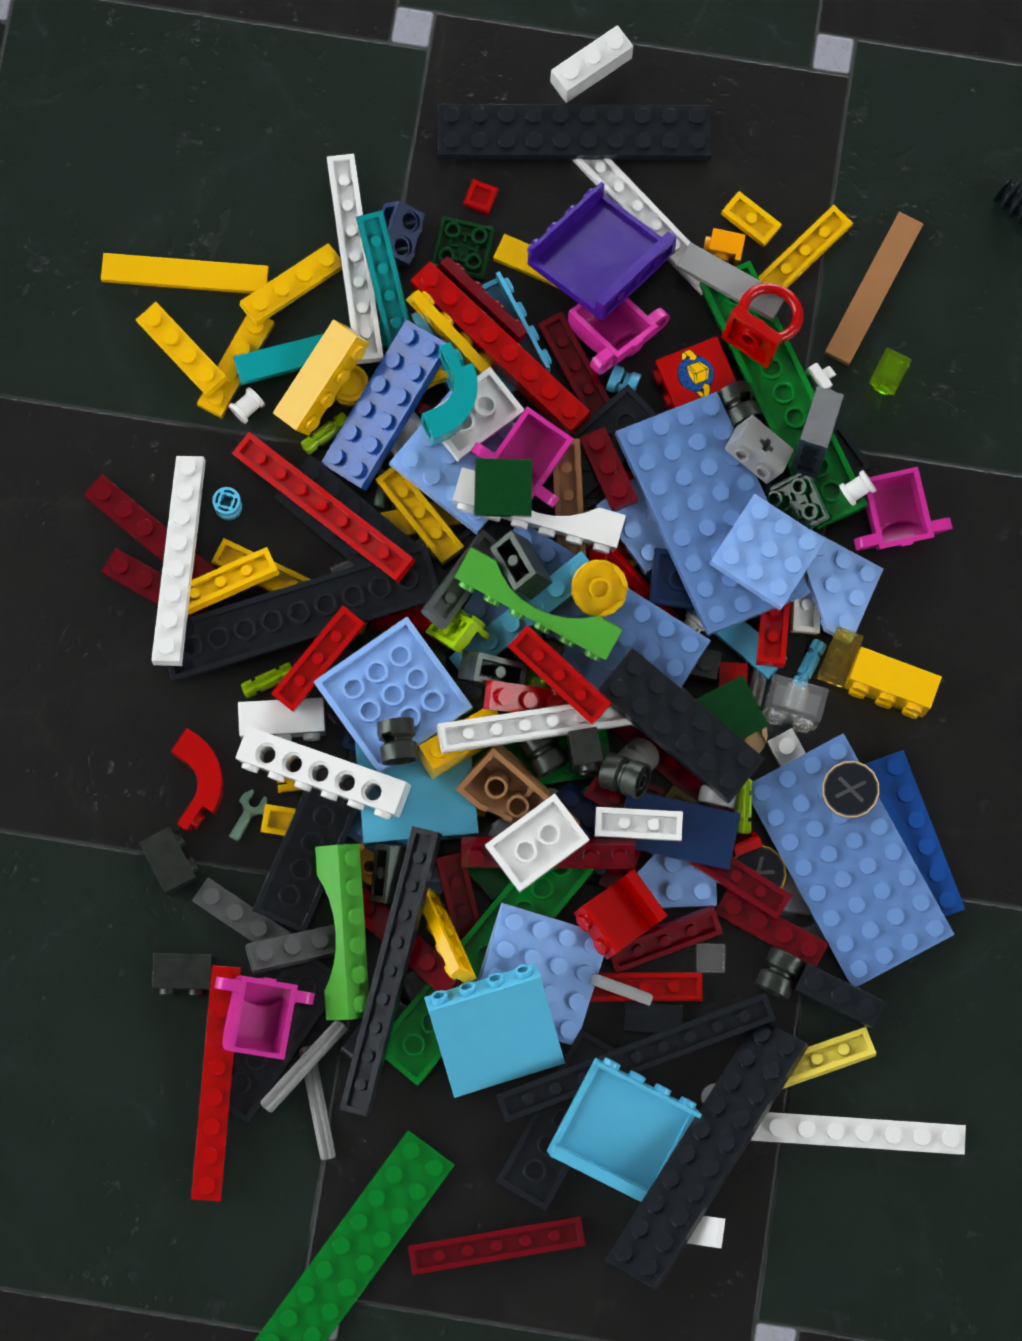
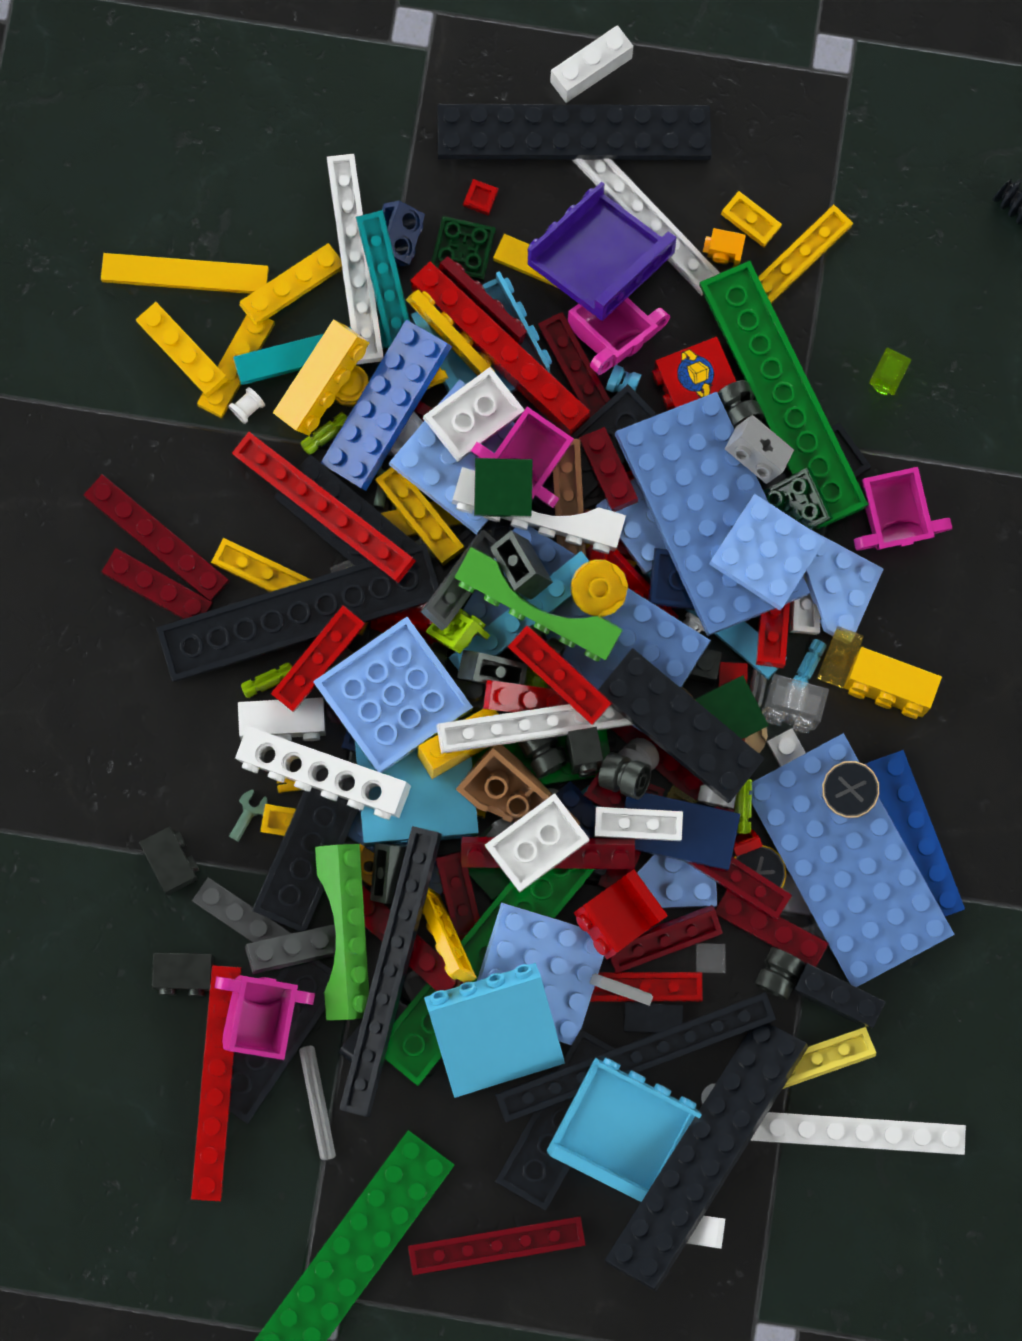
(178, 561): white plate -> none
(201, 758): red arch -> none
(229, 508): medium azure wheel -> none
(231, 579): yellow plate -> none
(303, 1065): light grey axle -> none
(398, 741): pearl dark grey wheel -> none
(451, 416): teal arch -> none
(727, 280): light grey tile -> none
(752, 334): red tile -> none
(817, 432): window -> none
(819, 377): white tile -> none
(857, 488): white bush -> none
(873, 288): medium nougat tile -> none

